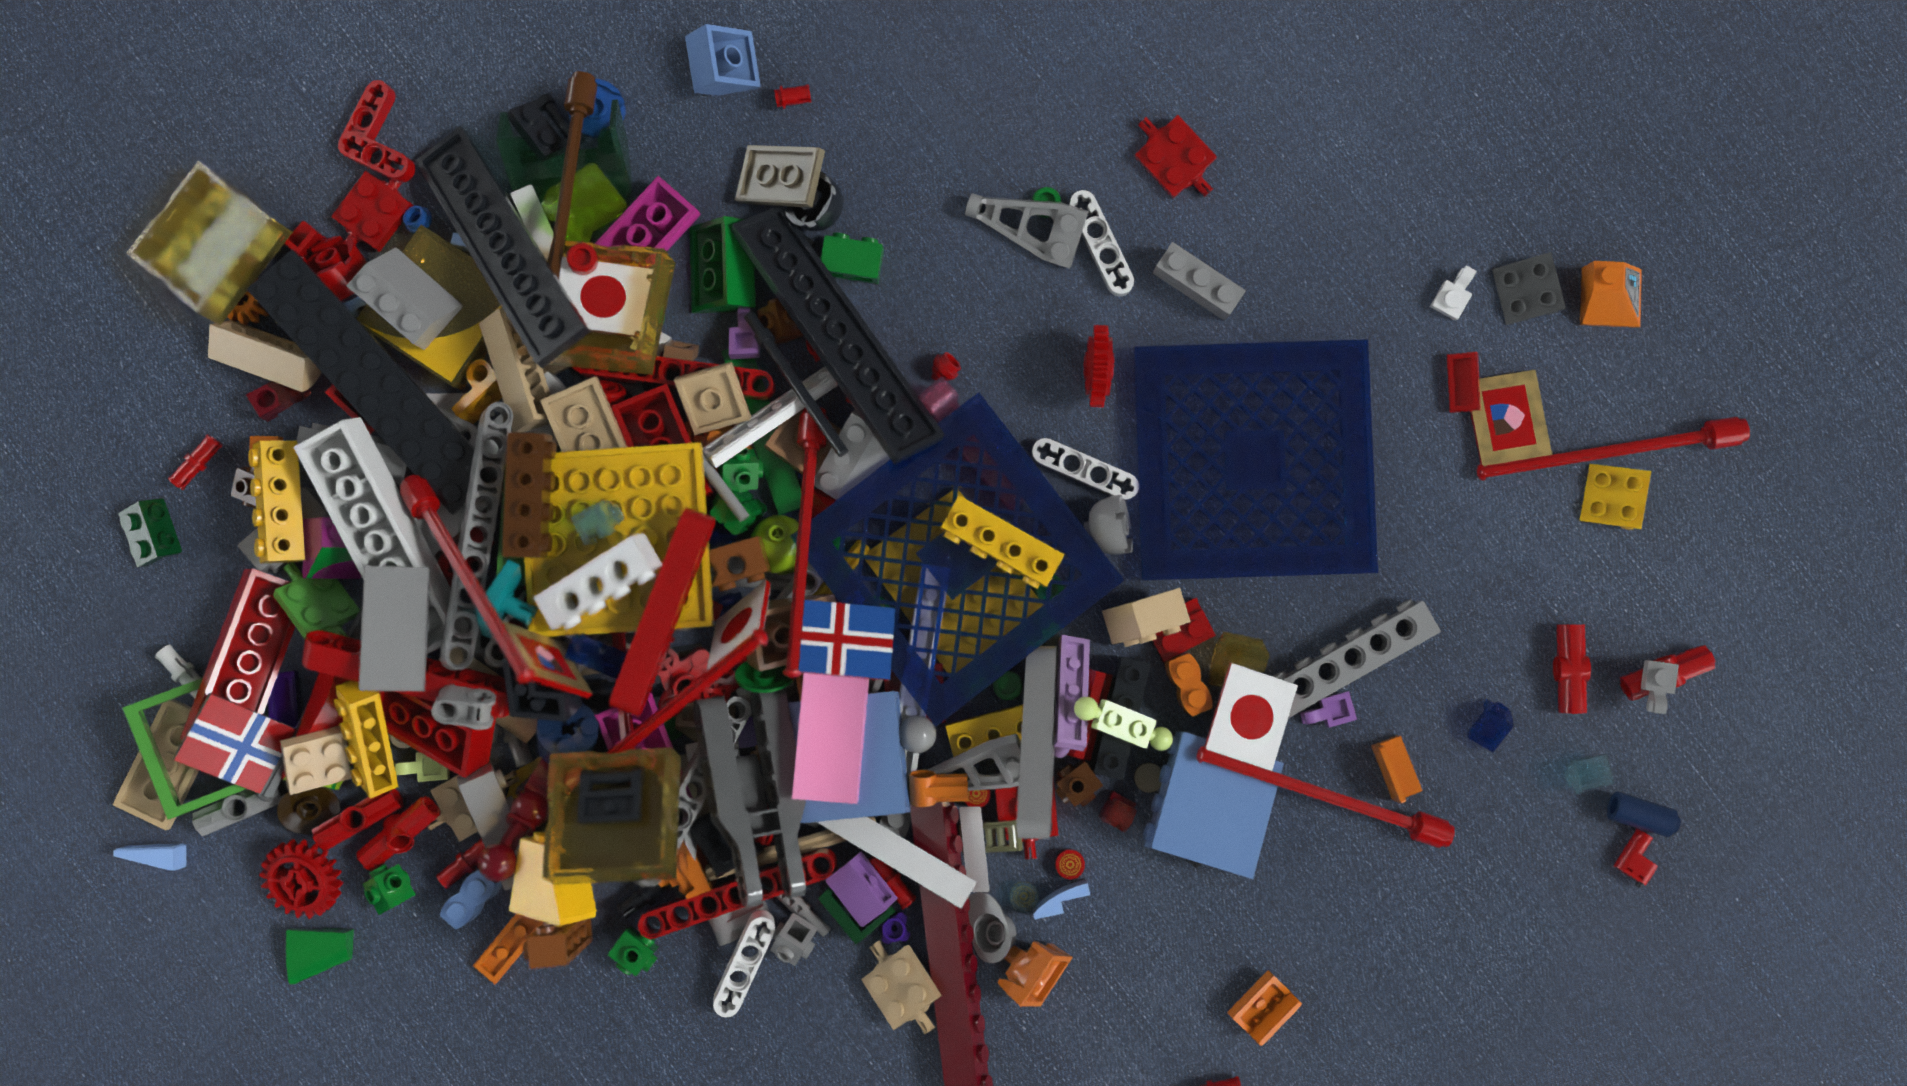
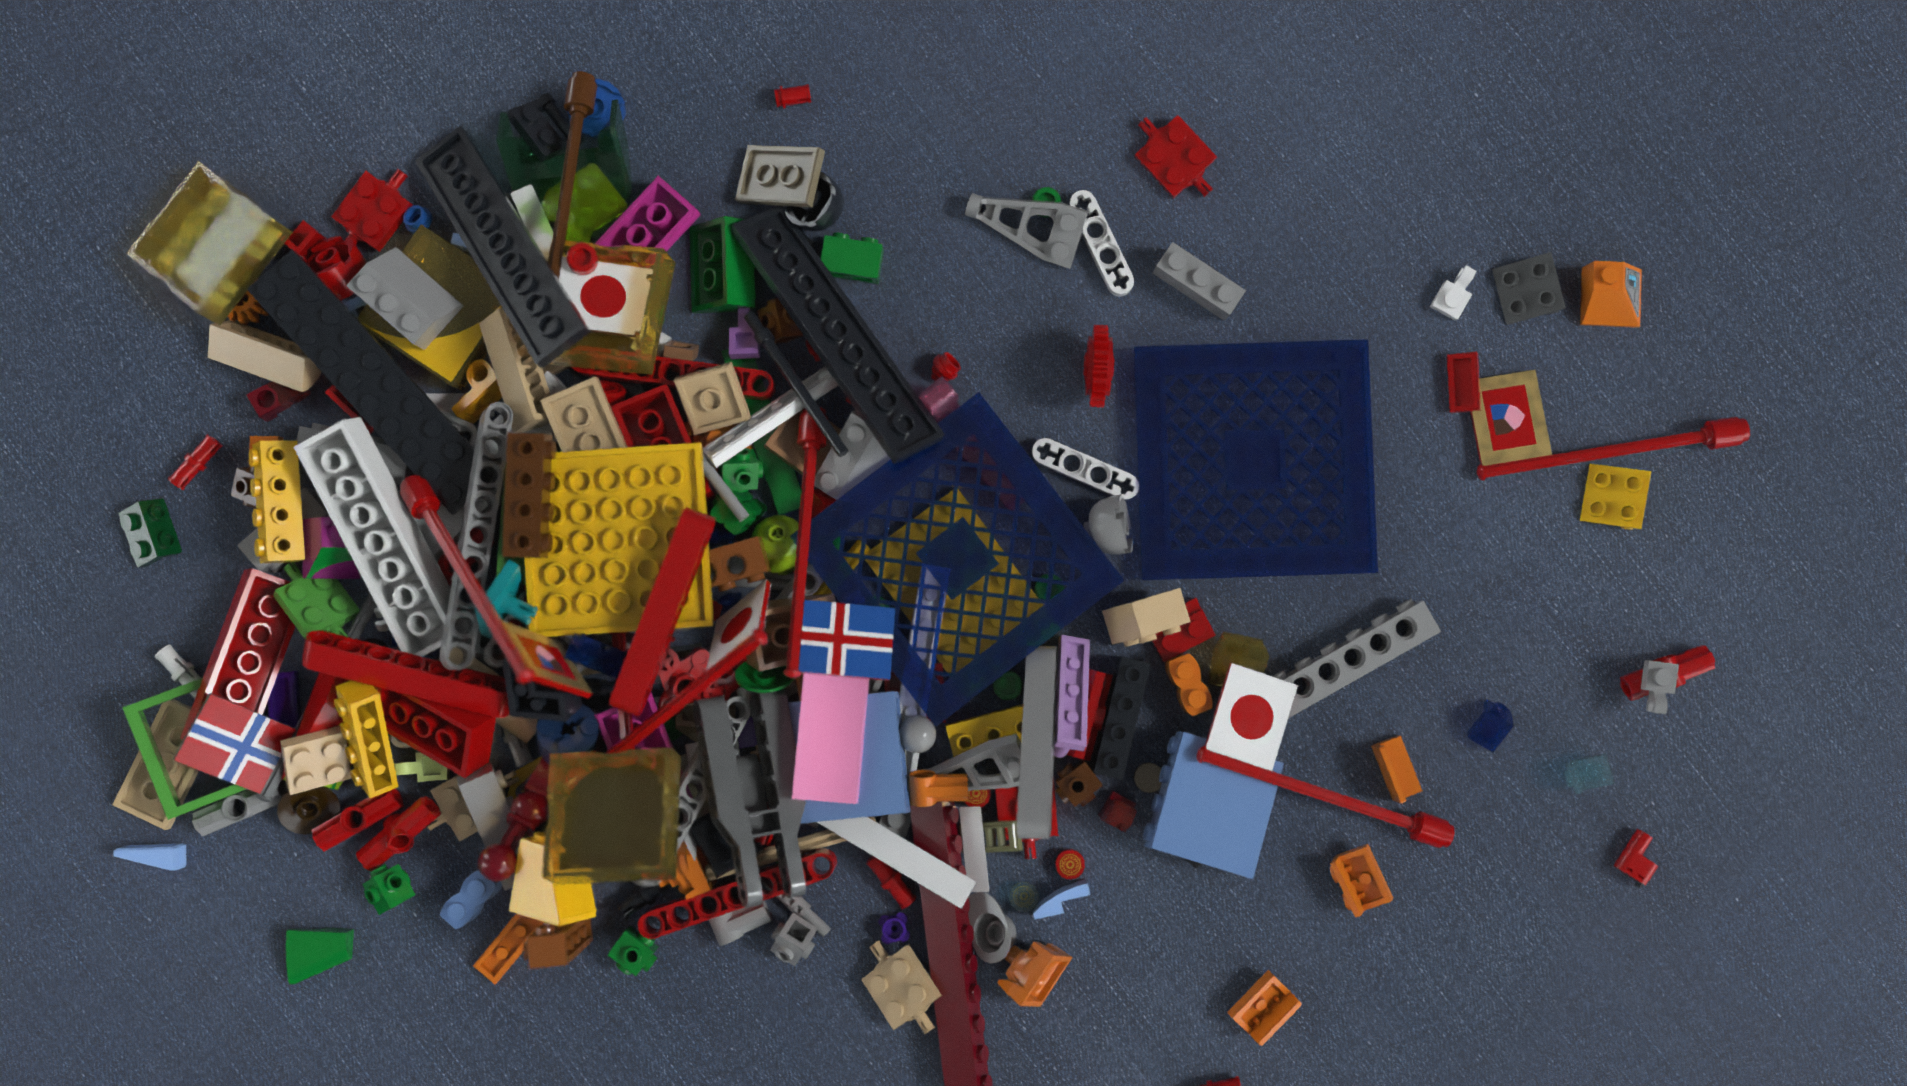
(293, 884): red gear -> none
(366, 136): red beam -> none
(394, 629): light grey tile -> none
(464, 863): red pin -> none
(466, 707): light grey piece -> none
(557, 600): white brick -> none
(597, 521): clear light blue brick -> none
(611, 805): black plate -> none
(722, 60): medium blue slope -> none
(739, 962): white beam -> none
(846, 920): dark green tile -> none
(861, 889): medium lavender panel -> none
(1002, 542): yellow brick -> none
(1123, 723): yellowish green plate -> none
(1333, 710): medium lavender plate -> none
(1360, 880): none -> orange bracket
(1571, 668): red piece -> none
(1643, 814): dark blue brick -> none

